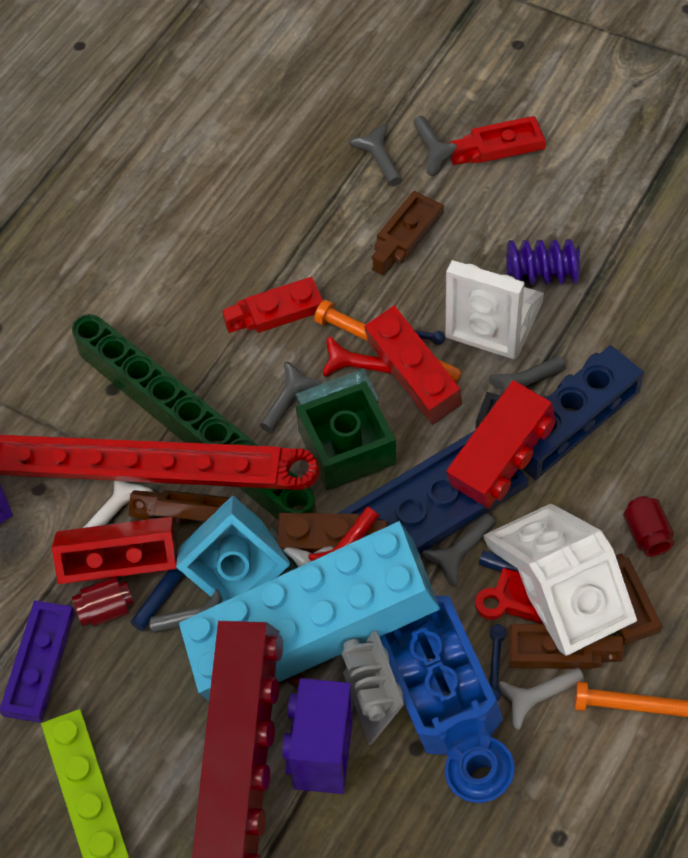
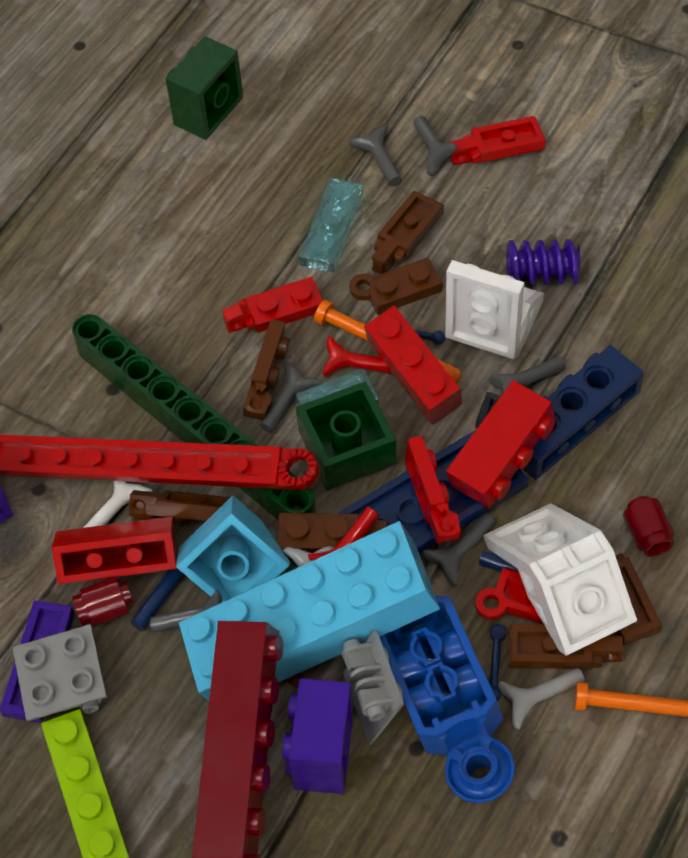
(60, 673): none -> light grey hinge
(204, 87): none -> dark green brick
(265, 371): none -> reddish brown hinge
(331, 225): none -> clear light blue plate
(398, 286): none -> reddish brown hinge
(430, 493): none -> red hinge

